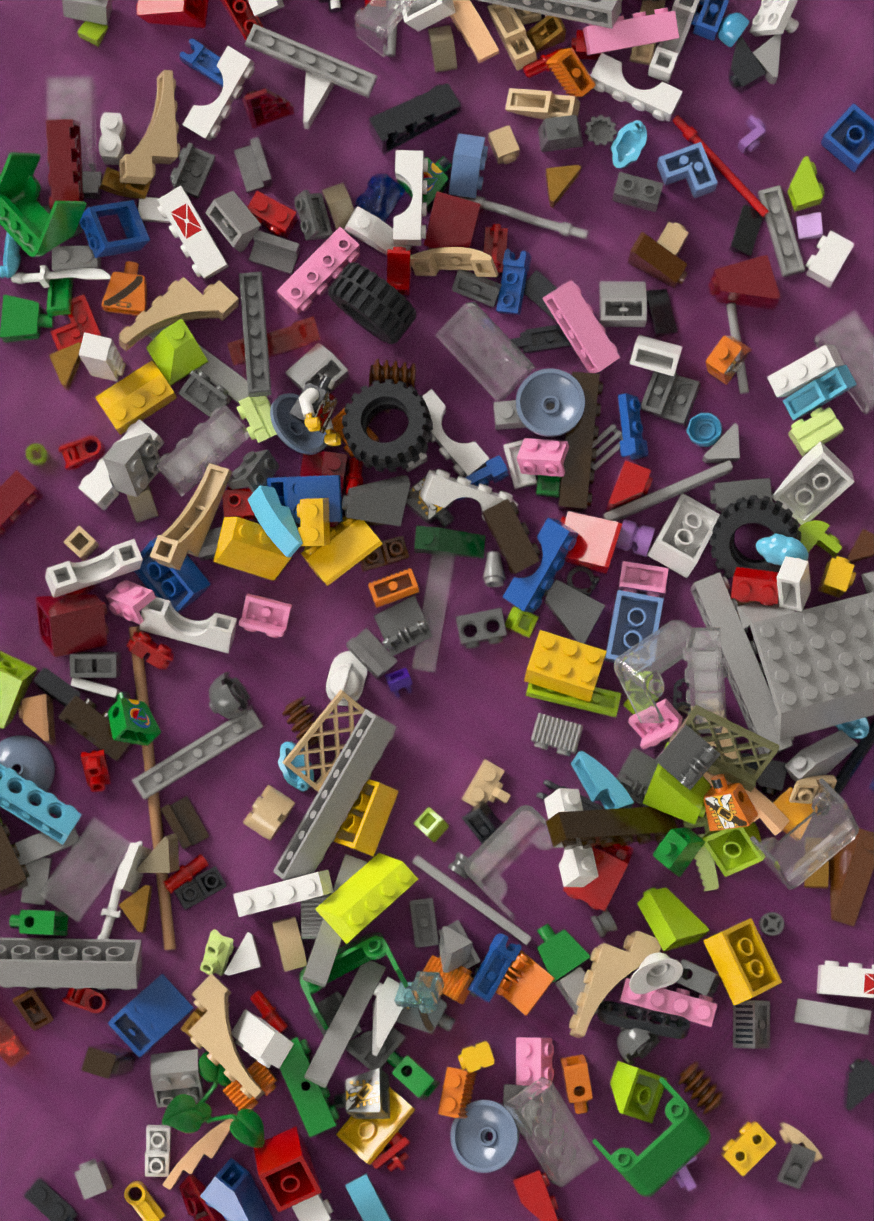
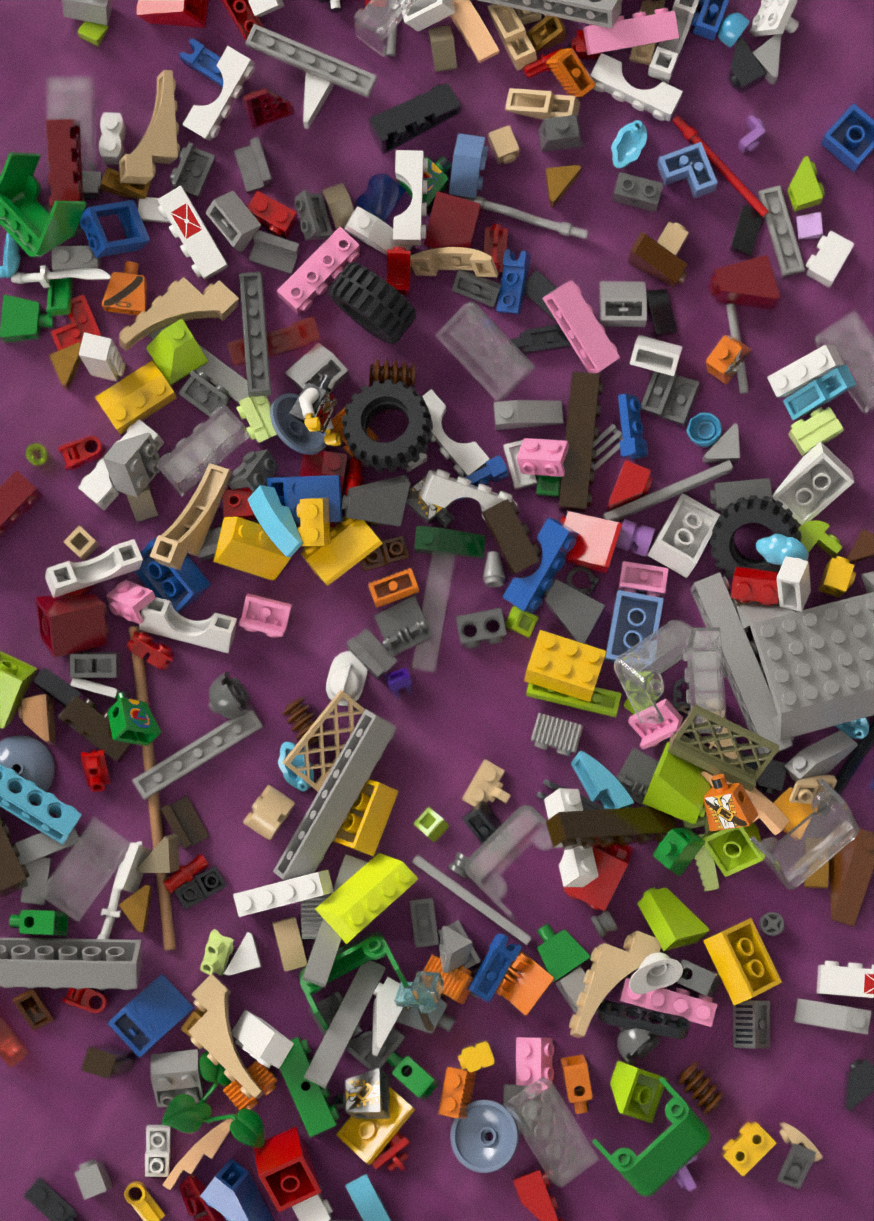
(268, 1011): red axle -> none
(550, 387): sand blue dish -> none
(600, 130): dark grey piece -> none
(687, 757): dark grey hinge -> none

